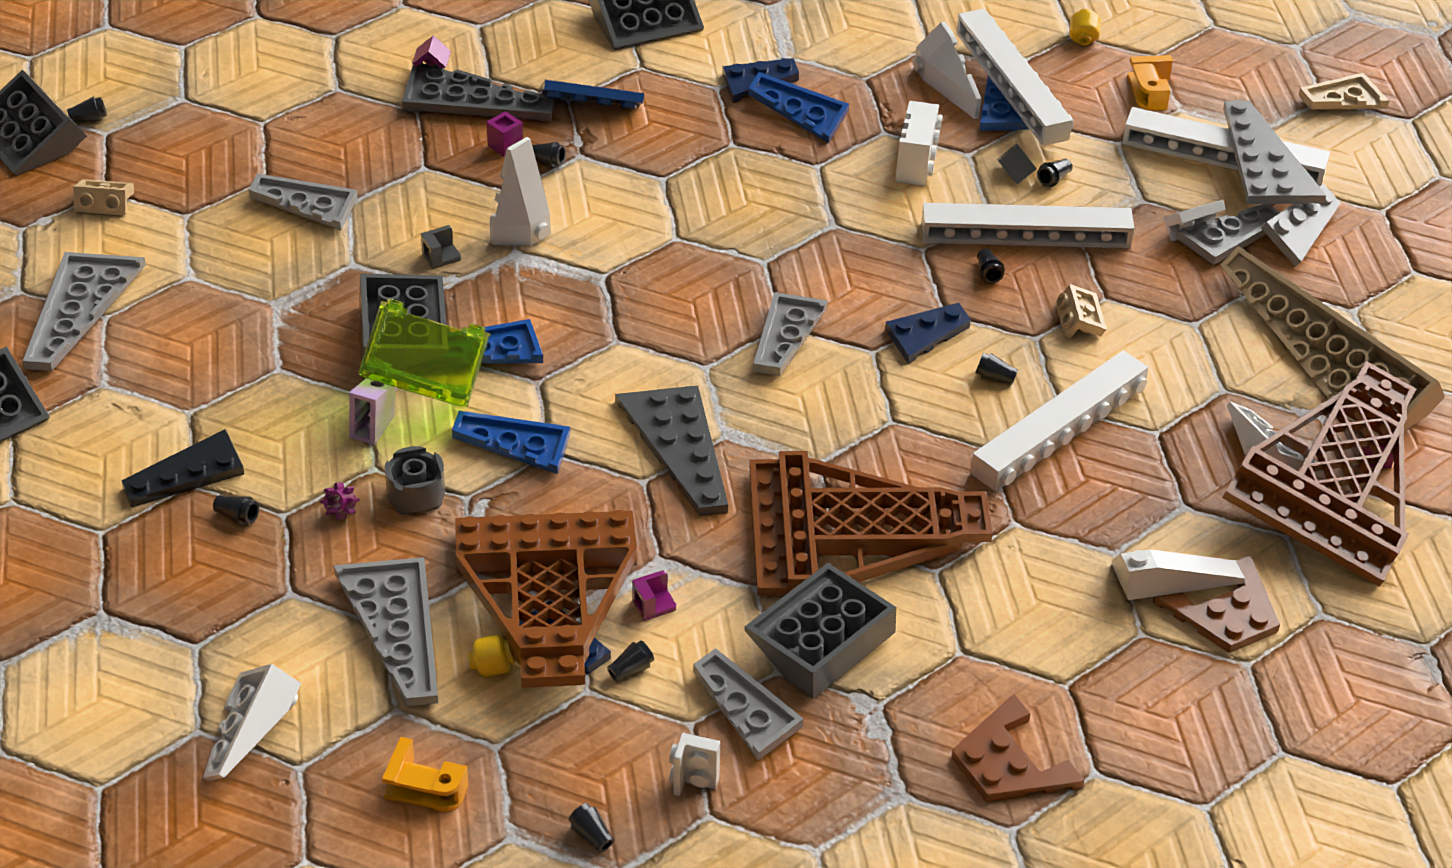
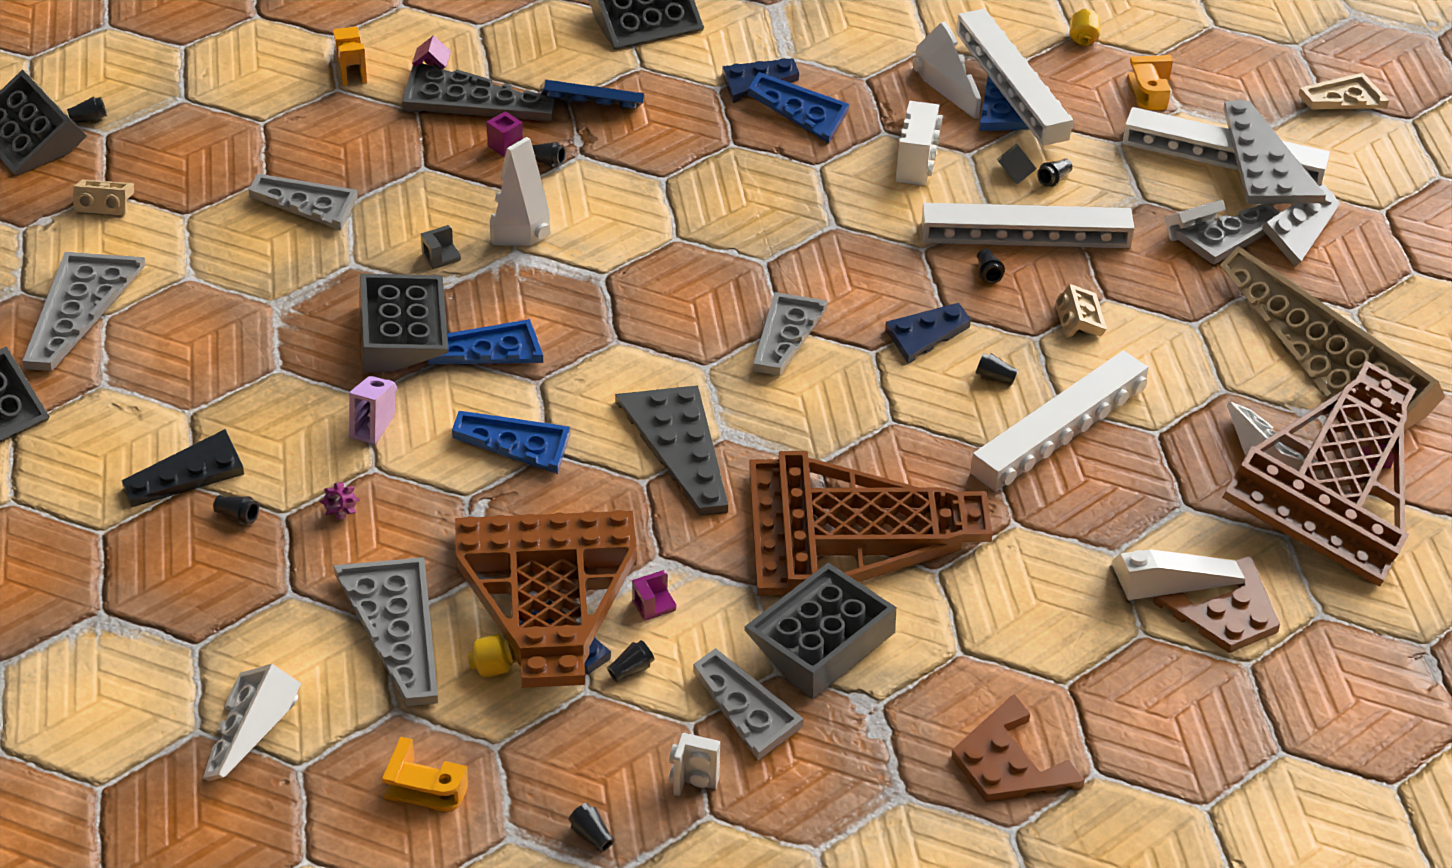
(349, 51): none -> light orange piece
(415, 480): dark grey brick -> none
(424, 355): clear neon green windscreen -> none

